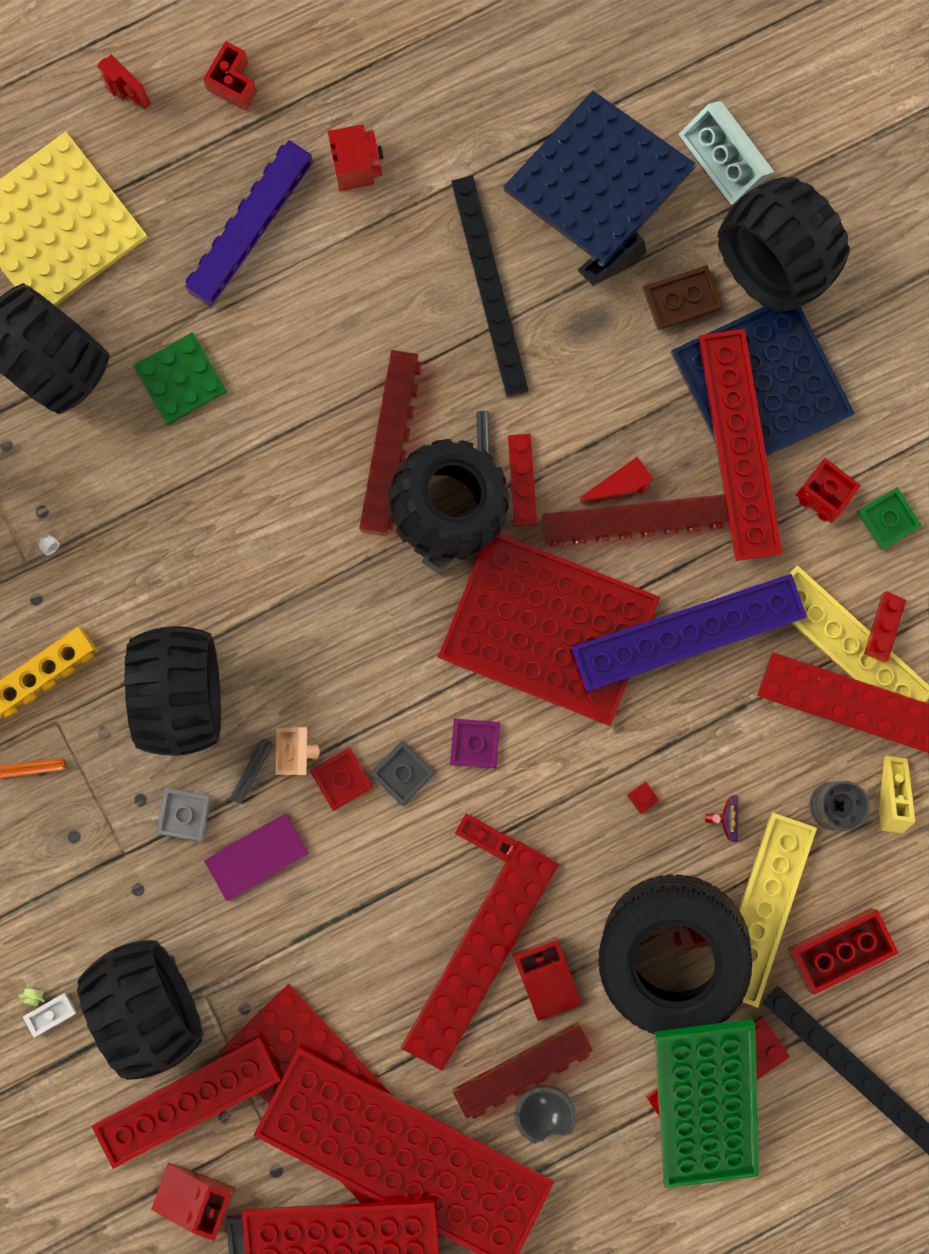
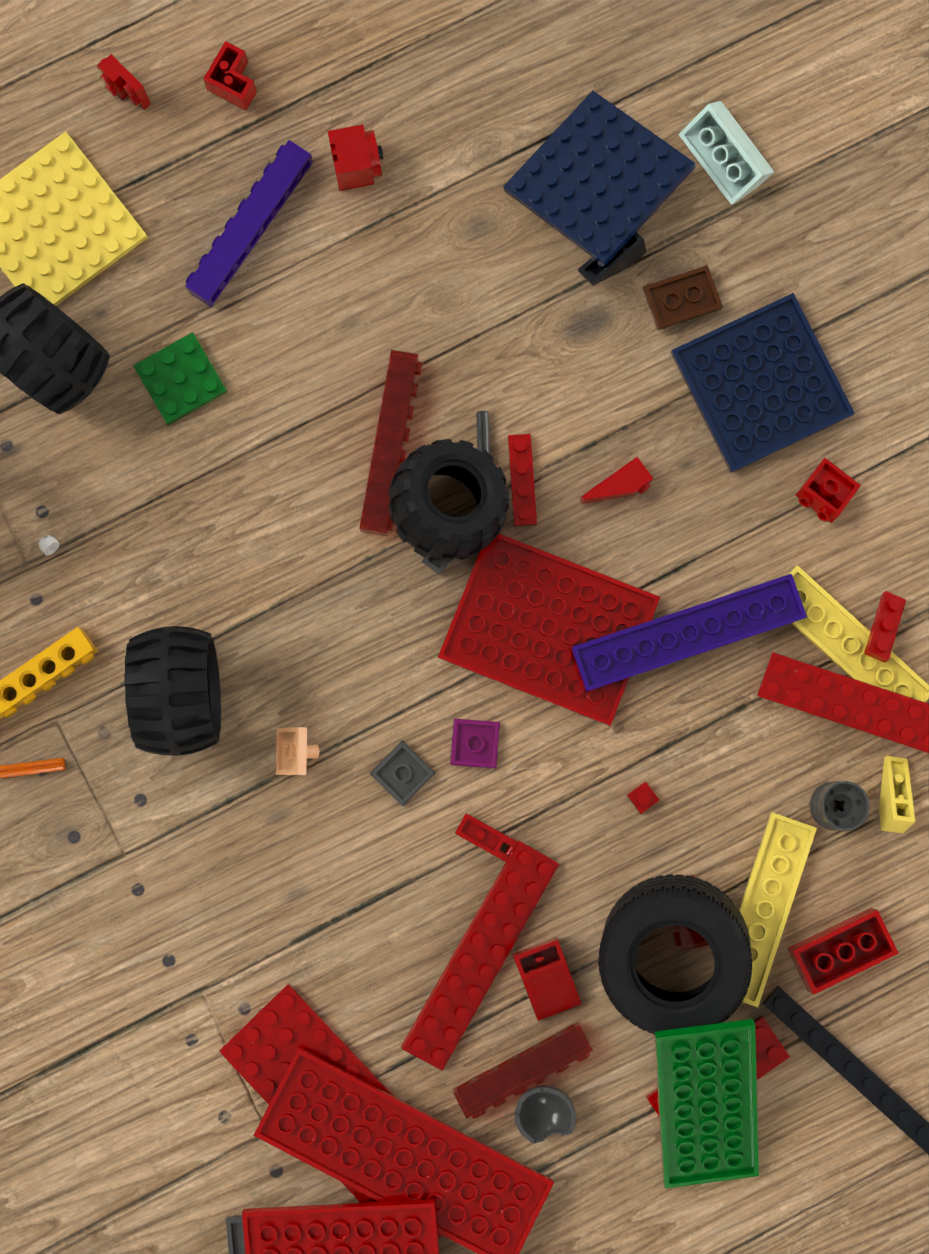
(32, 997): yellowish green plate -> none
(50, 1014): white plate -> none
(139, 1010): black tyre -> none
(183, 814): light grey plate -> none
(186, 1102): red plate -> none
(193, 1201): red slope -> none
(251, 771): dark grey axle -> none
(256, 857): magenta tile -> none
(341, 779): red tile -> none
(489, 286): black plate -> none
(634, 519): clear red brick -> none
(728, 818): shield -> none
(740, 445): red plate -> none
(783, 243): black tyre -> none
(889, 518): green plate -> none

